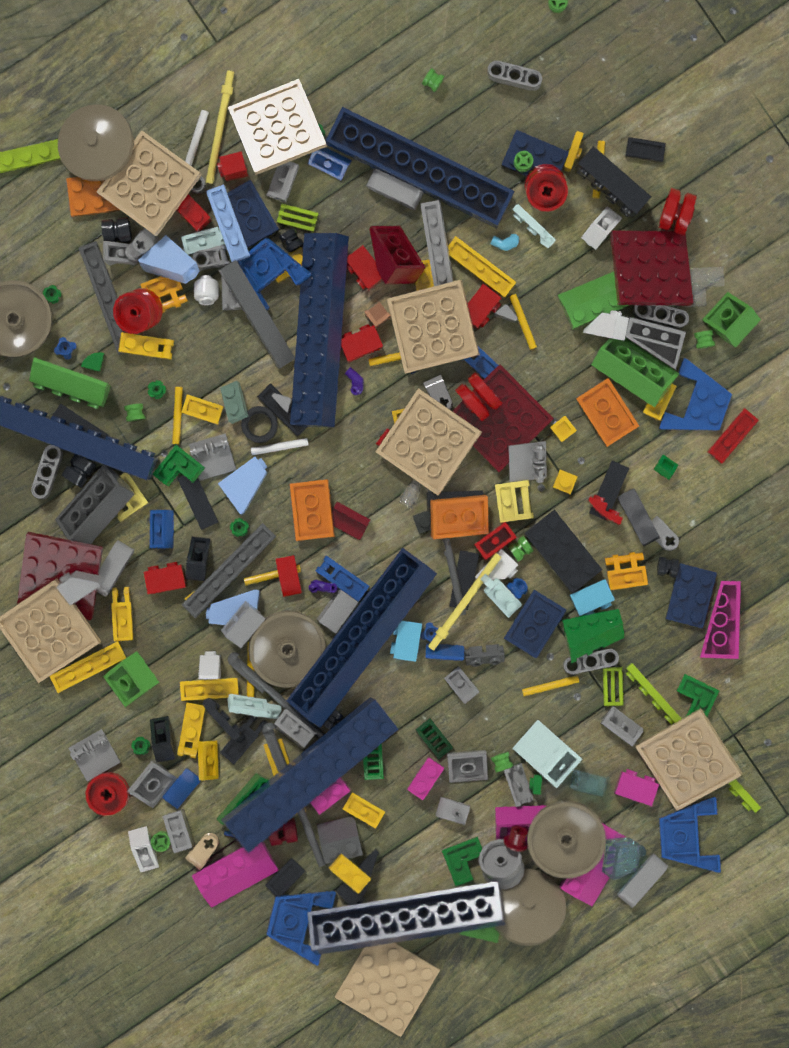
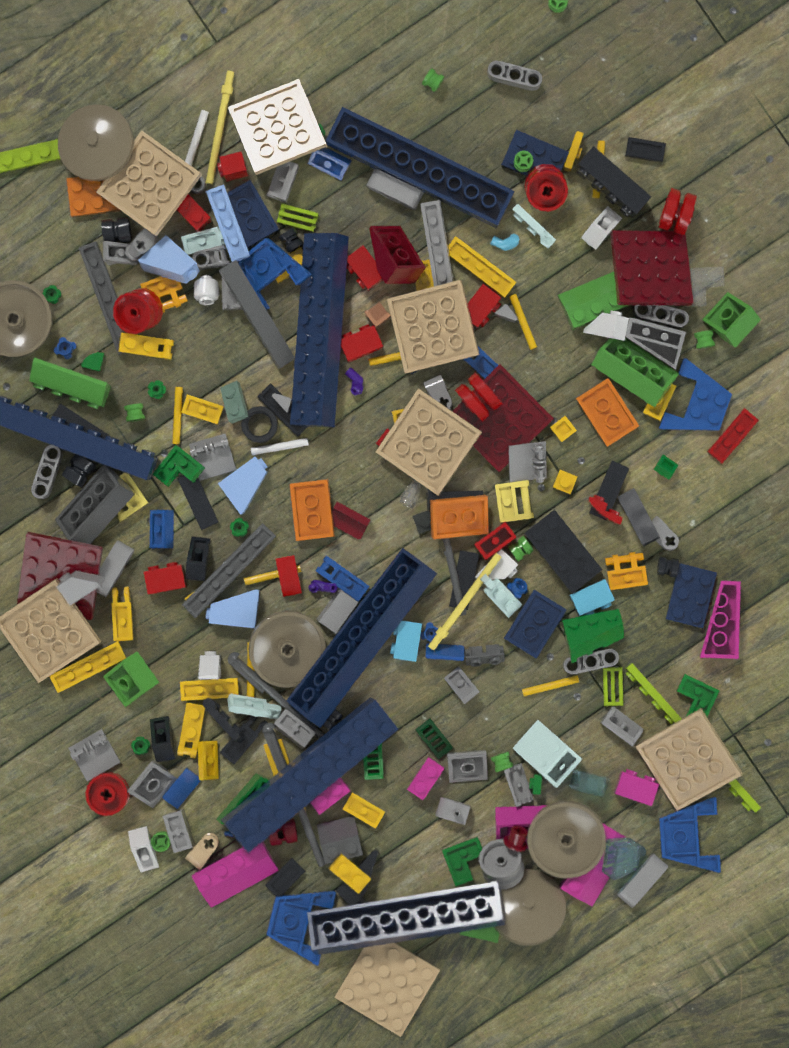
(243, 624): light grey hinge -> none

